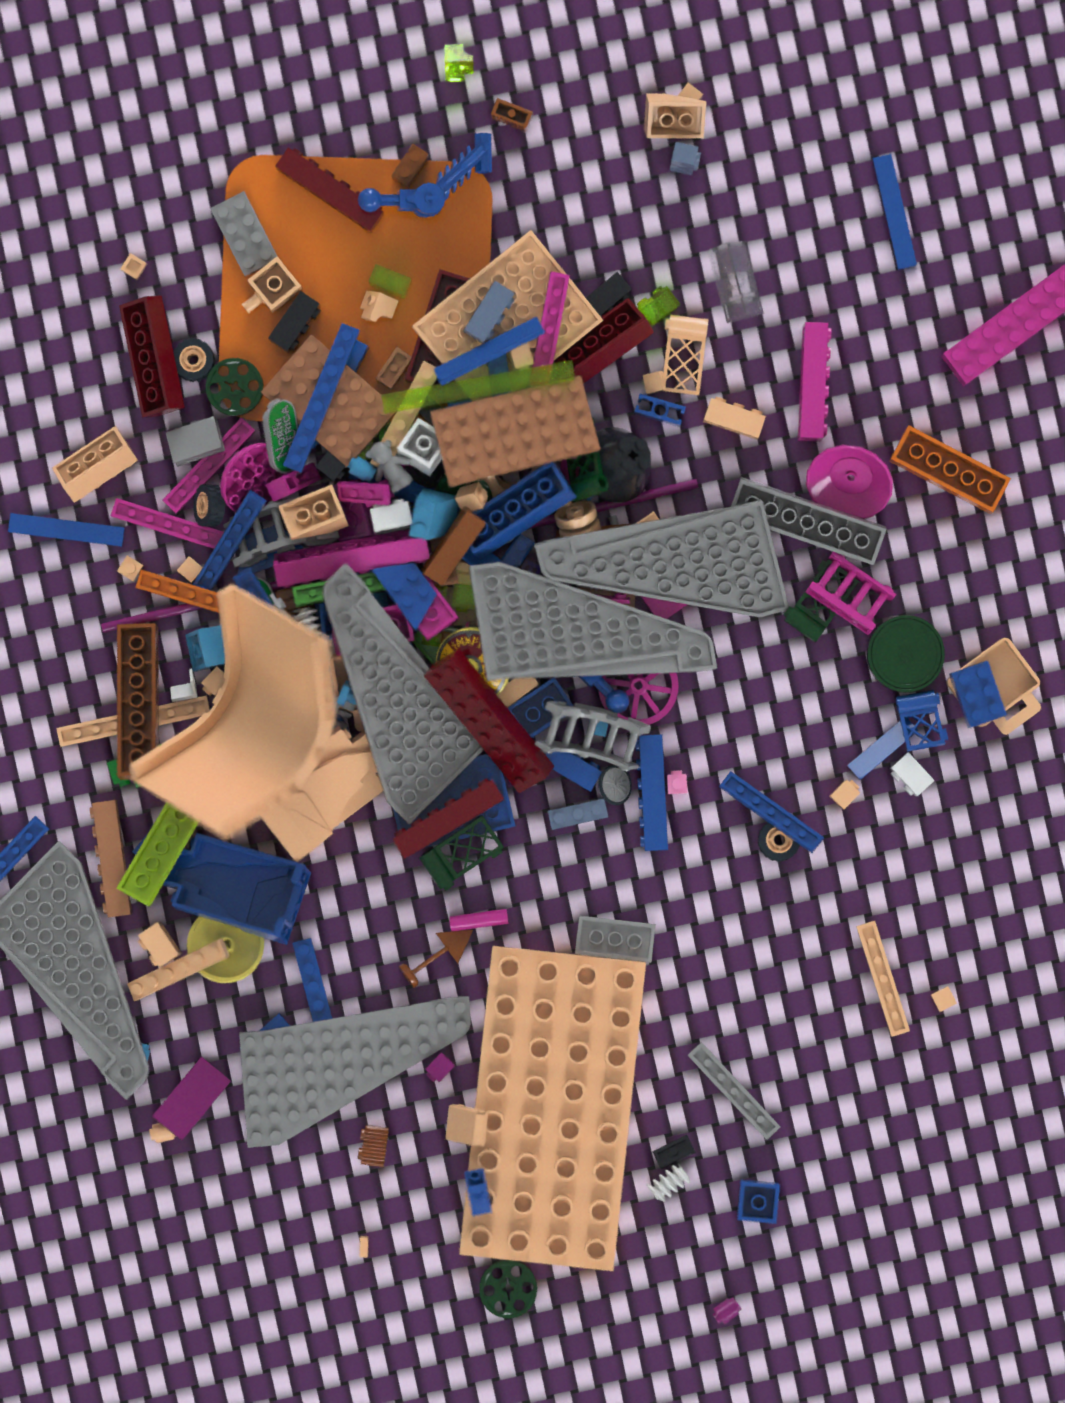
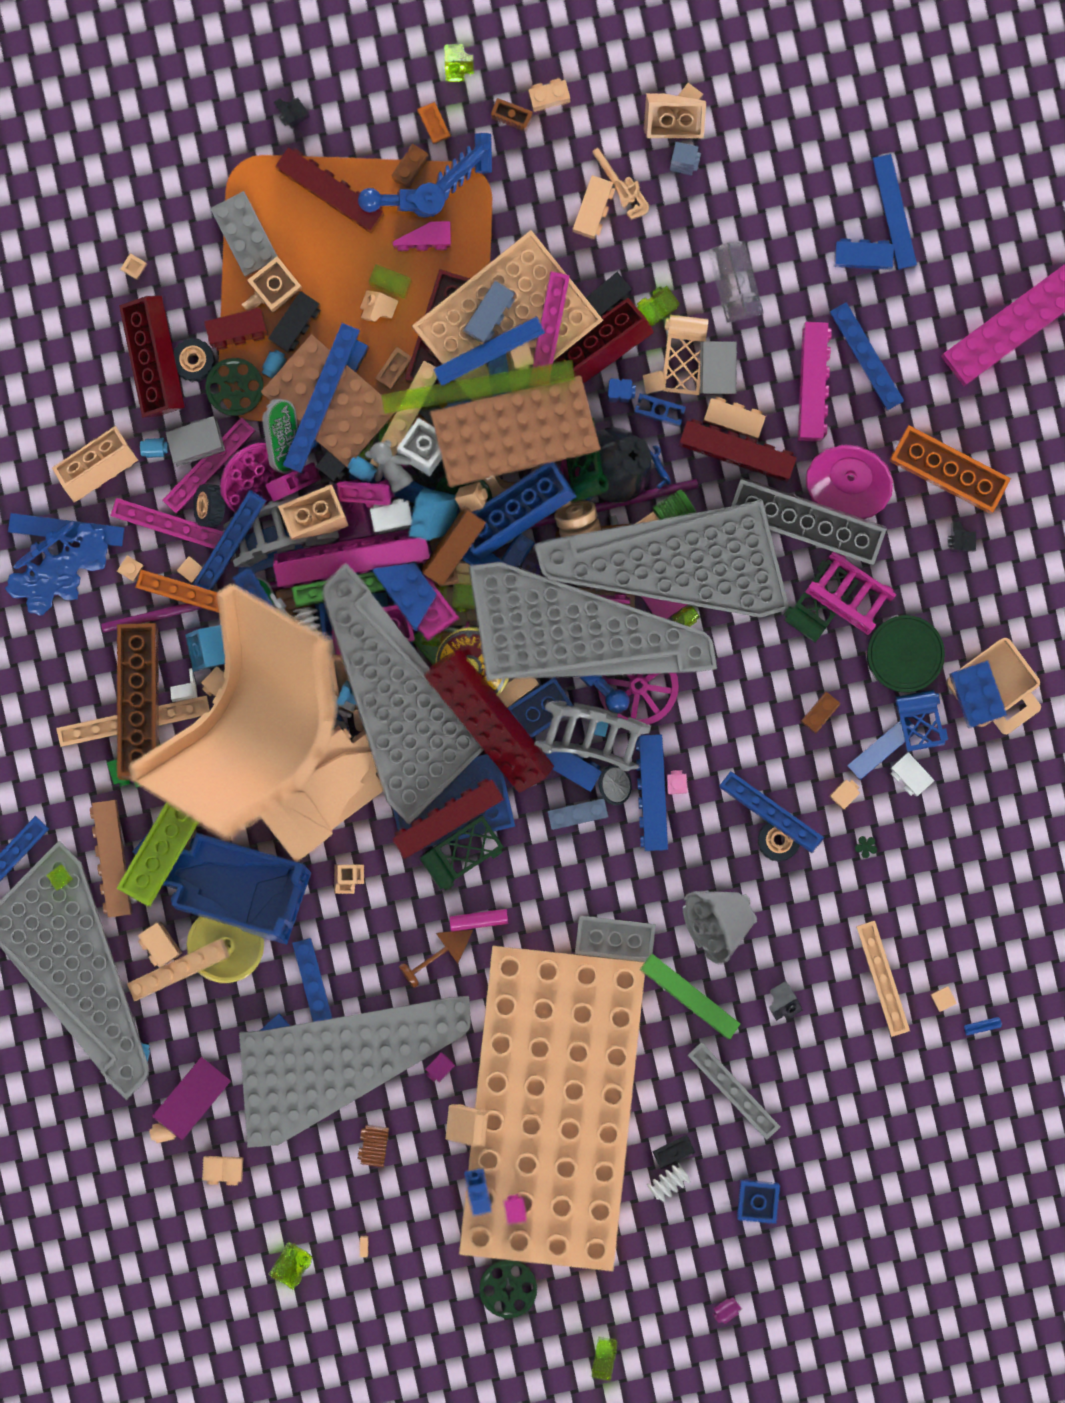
(57, 572): none -> blue plant
(59, 877): none -> clear neon green plate
(154, 447): none -> dark azure brick
(222, 1169): none -> light nougat brick
(236, 329): none -> dark red brick
(273, 363): none -> dark azure brick
(291, 112): none -> black brick
(291, 1265): none -> clear neon green bracket
(346, 877): none -> light nougat brick
(428, 236): none -> dark pink slope
(433, 123): none -> orange plate
(515, 1209): none -> dark pink brick
(549, 95): none -> light nougat brick
(594, 207): none -> light nougat brick
(604, 1358): none -> clear neon green panel
(621, 390): none -> blue brick
(626, 190): none -> light nougat piece
(659, 467): none -> blue piece
(684, 499): none -> bright green piece
(687, 616): none -> clear neon green brick
(690, 996): none -> bright green tile
(718, 367): none -> light grey piece
(718, 922): none -> light grey cone
(737, 451): none -> dark red brick
(784, 1002): none -> black brick
(820, 712): none -> dark orange brick
(864, 254): none -> blue brick
(866, 356): none -> blue plate
(866, 846): none -> dark green plant
(961, 539): none -> black brick
(982, 1026): none -> blue axle

